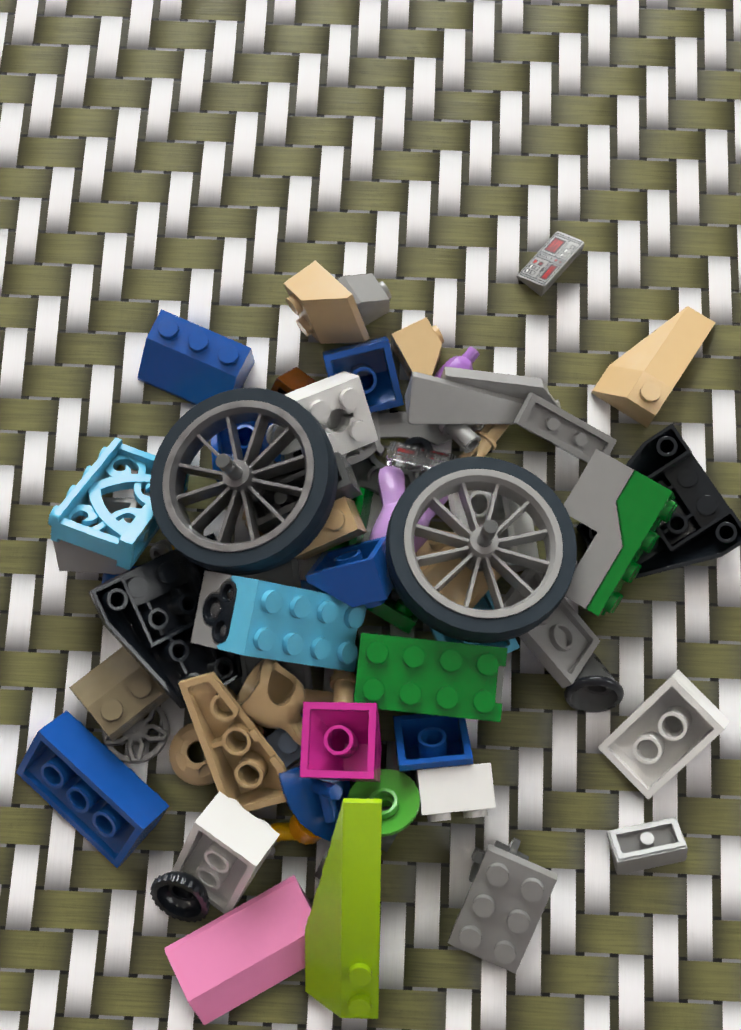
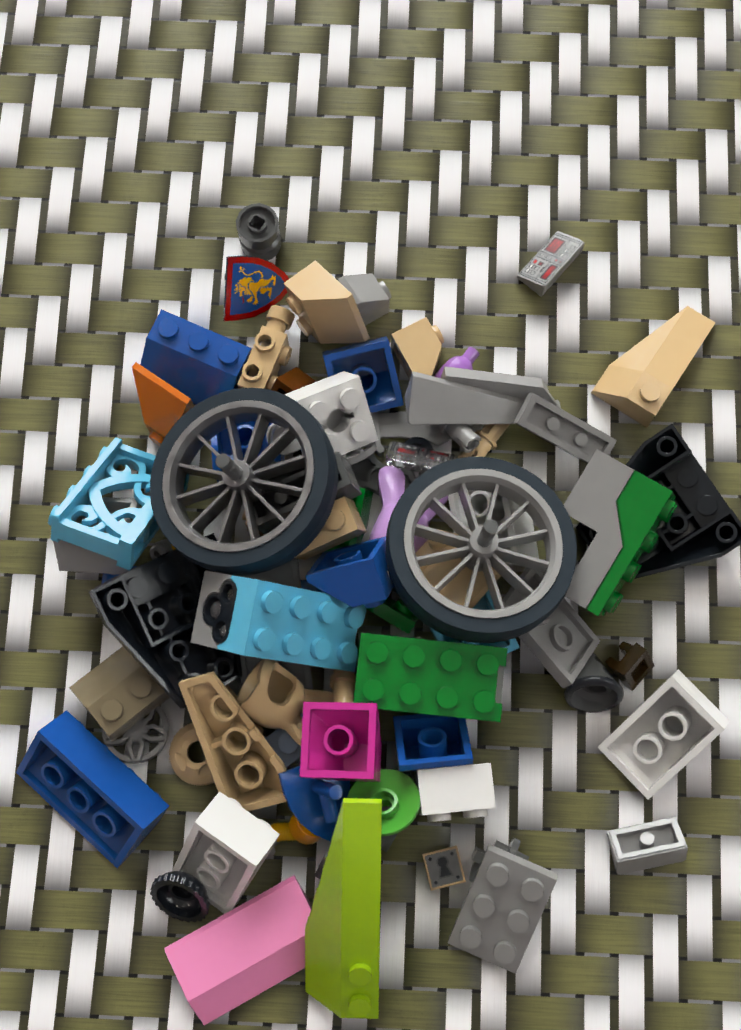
(159, 402): none -> orange slope
(251, 287): none -> shield
(259, 231): none -> dark grey wheel
(273, 352): none -> tan brick
(443, 868): none -> tile
(633, 665): none -> dark brown tile

